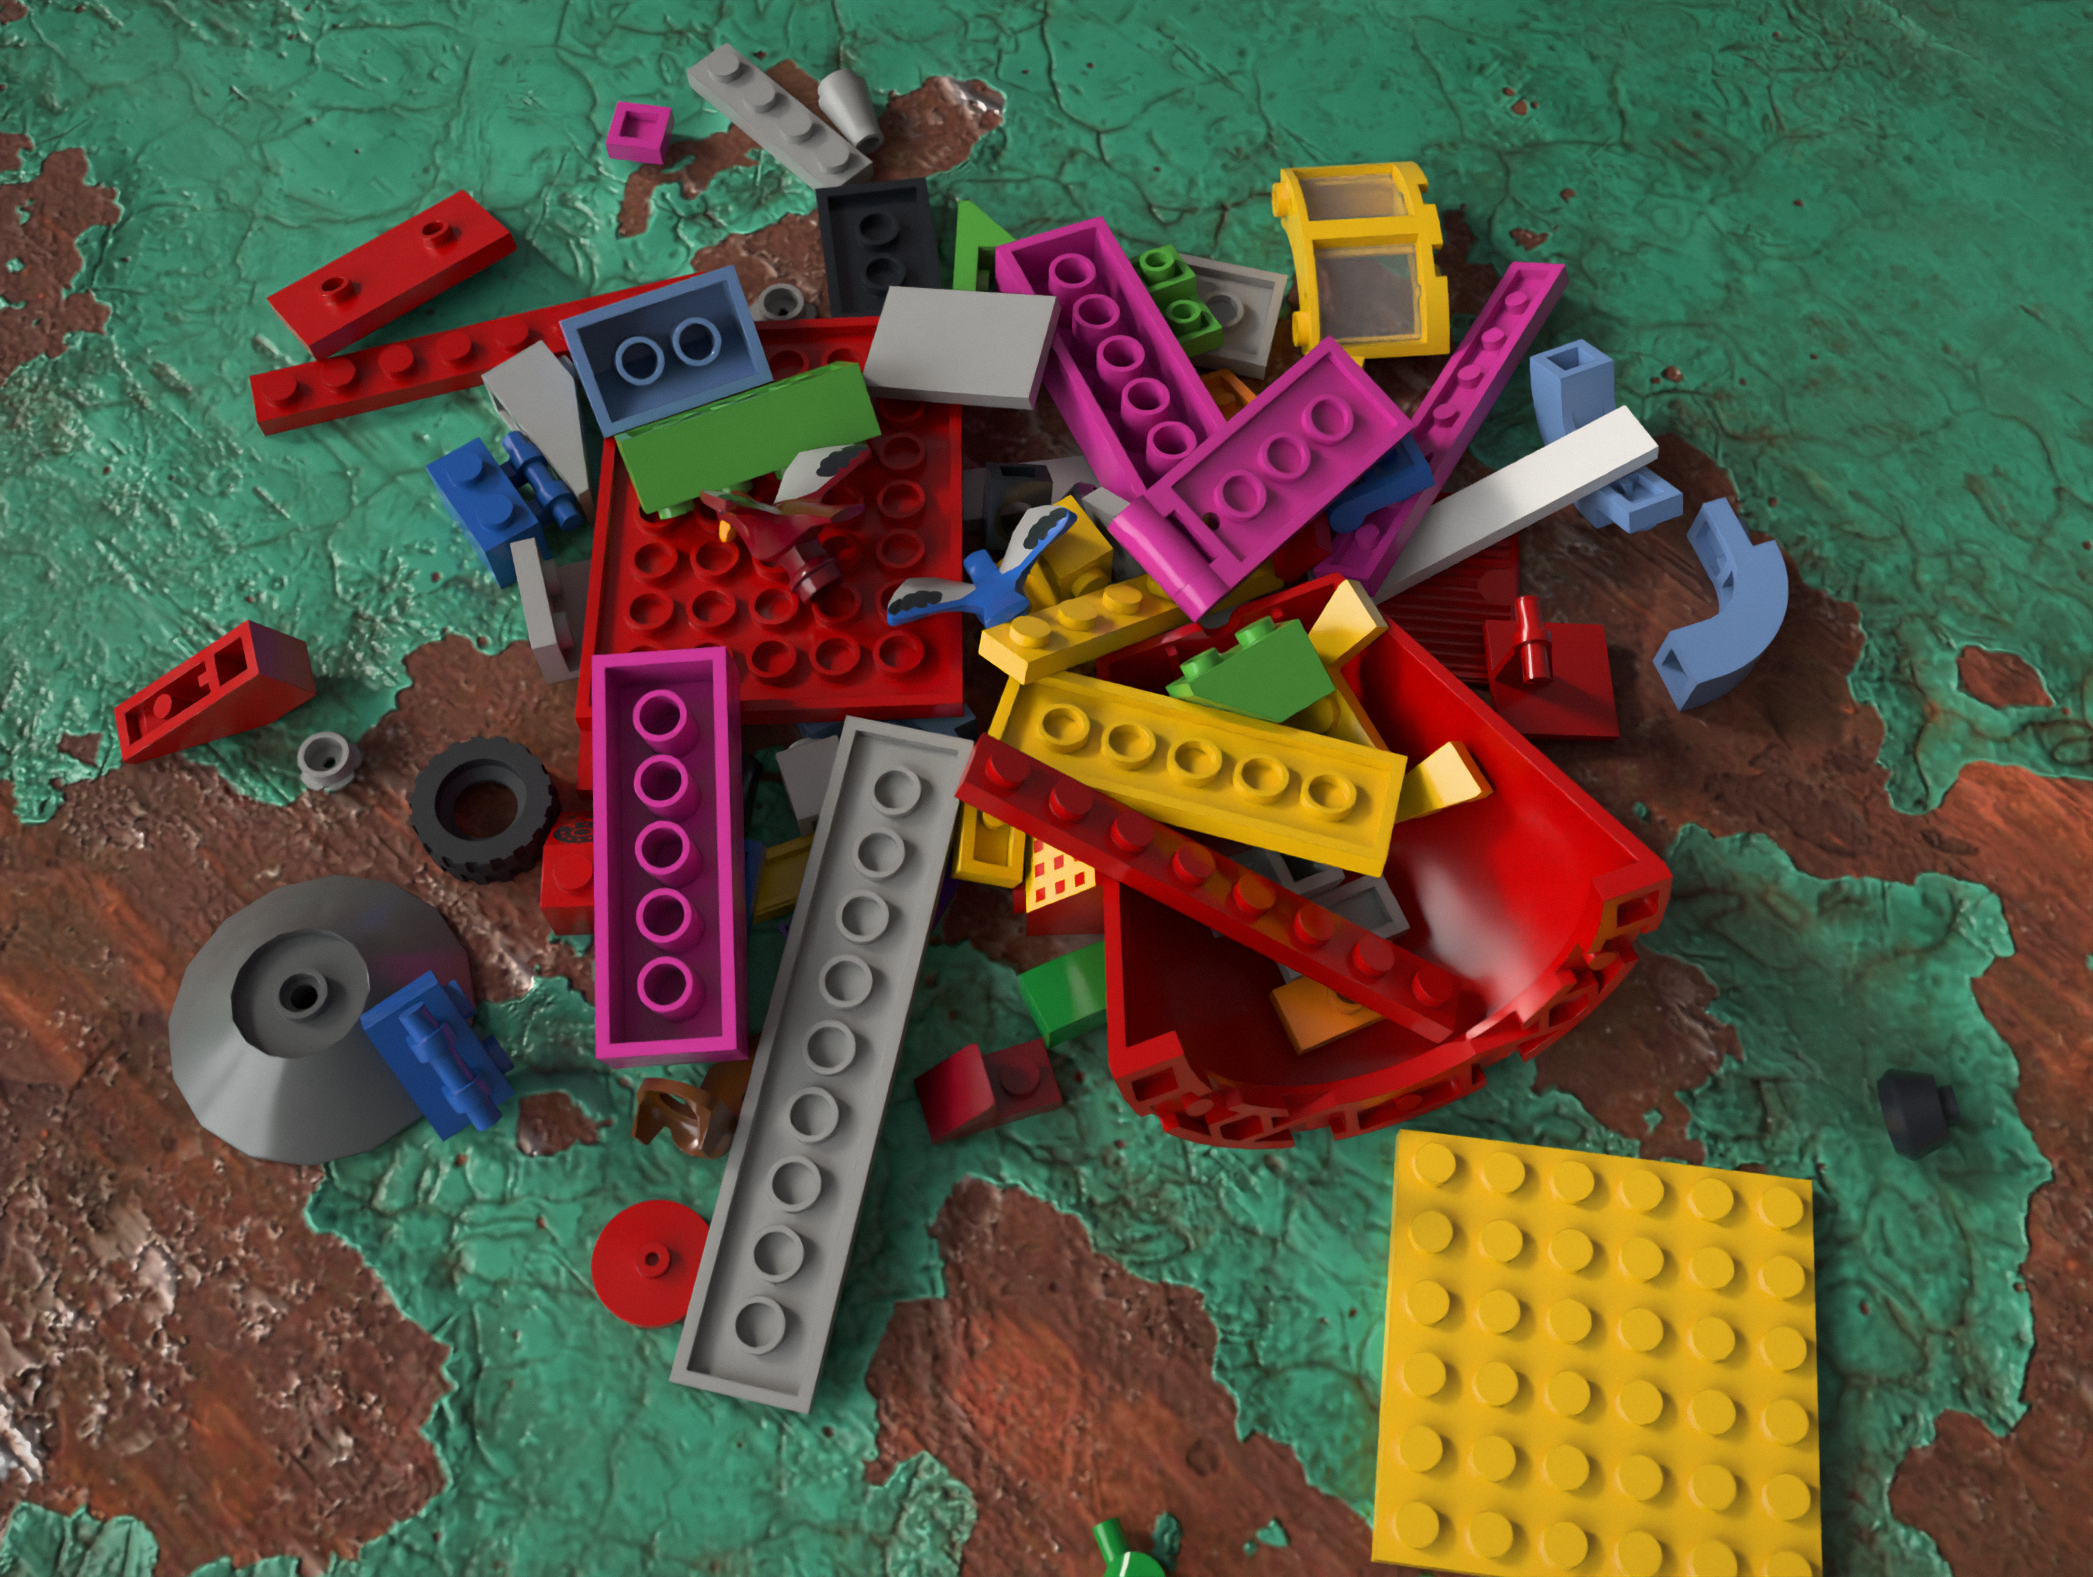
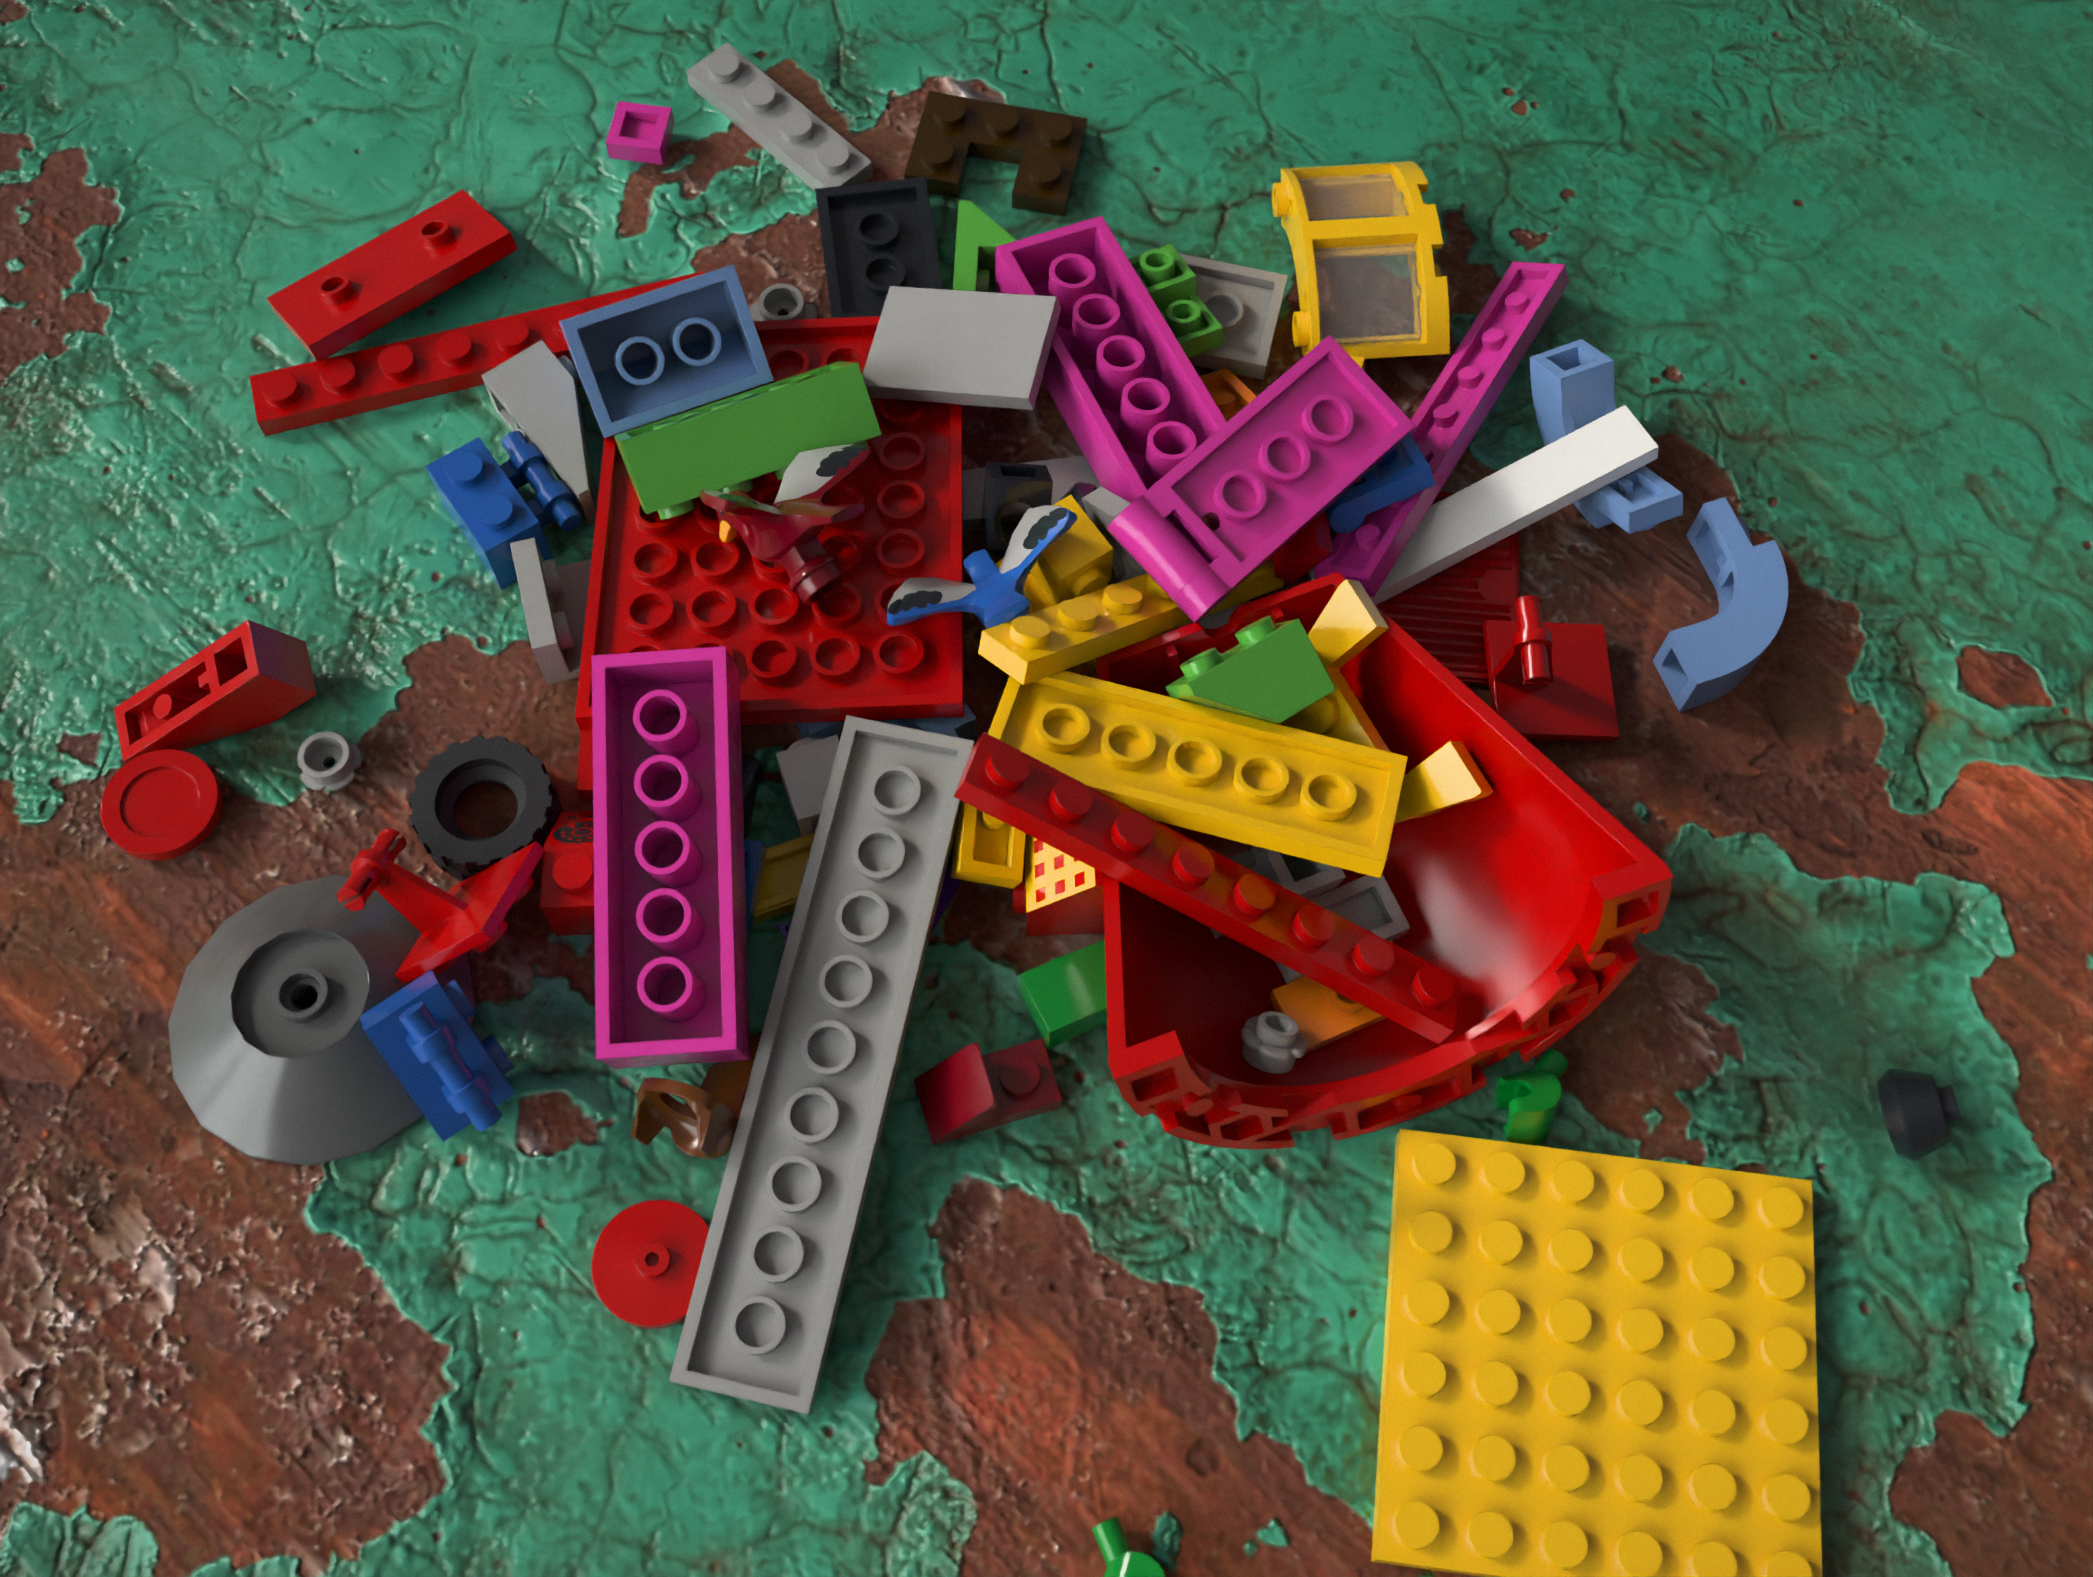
(161, 804): none -> red piece
(448, 922): none -> red plate
(850, 108): light grey cone -> none
(1038, 141): none -> dark brown plate
(1272, 1042): none -> light grey plate
(1531, 1098): none -> green piece

